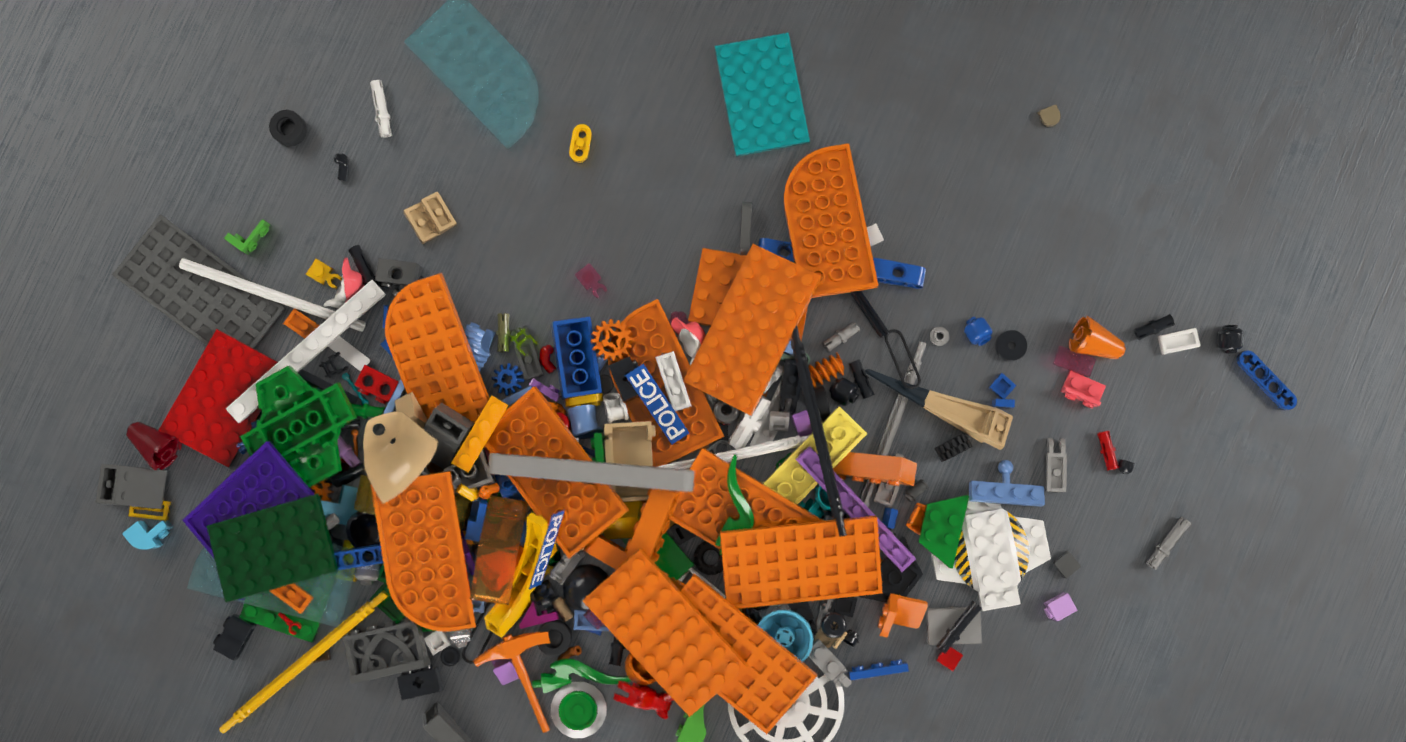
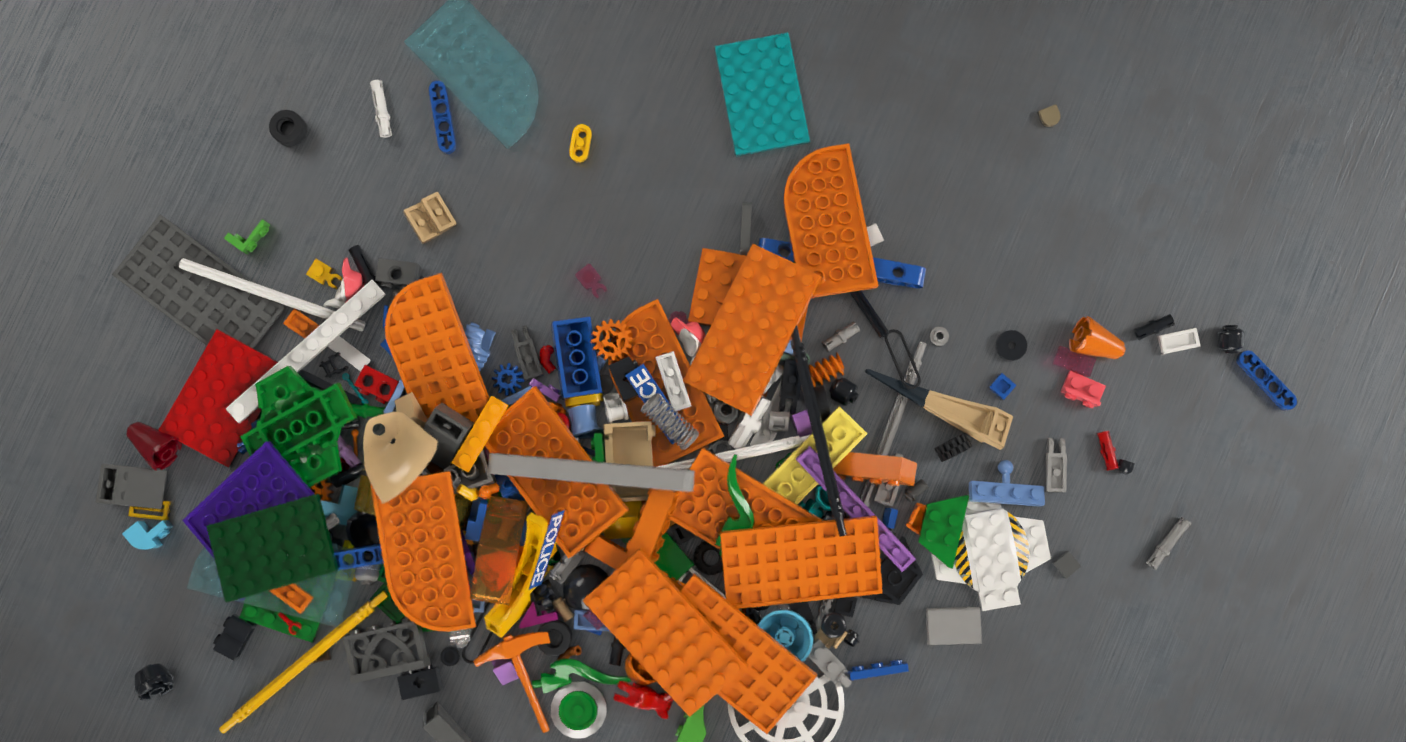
(152, 681): none -> black cone
(342, 160): black arm -> none
(437, 642): white tile -> none
(442, 117): none -> blue beam
(503, 333): olive pin -> none
(519, 344): clear neon green piece -> none
(651, 403): none -> light grey piece
(861, 379): black pin -> none
(901, 611): orange bracket -> none
(950, 659): red tile -> none
(958, 627): black pin -> none
(978, 331): blue head -> none
(1003, 403): blue tile -> none
(1059, 607): lavender brick -> none

